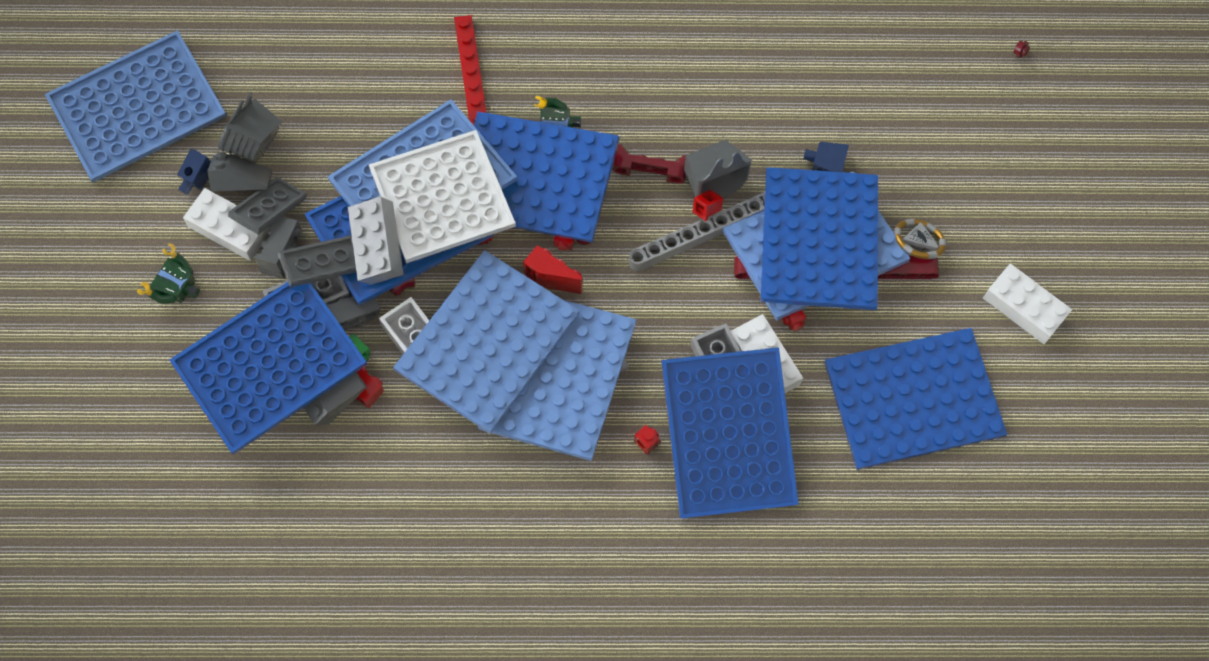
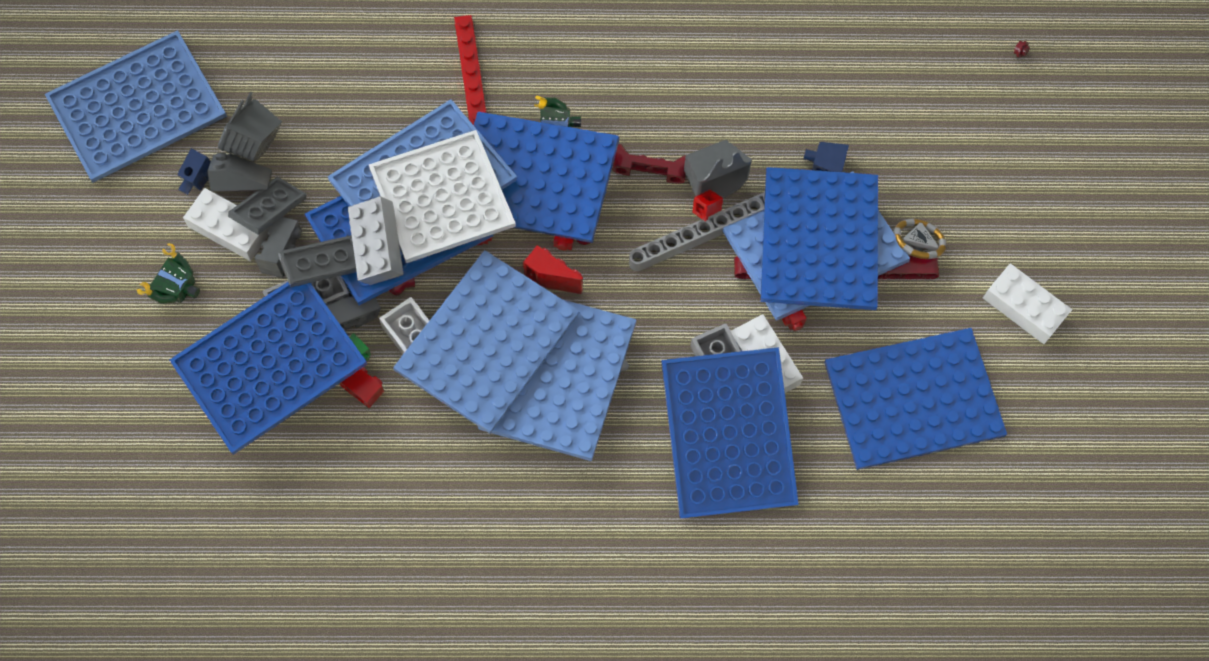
(333, 402): dark grey slope -> none
(647, 439): red brick -> none

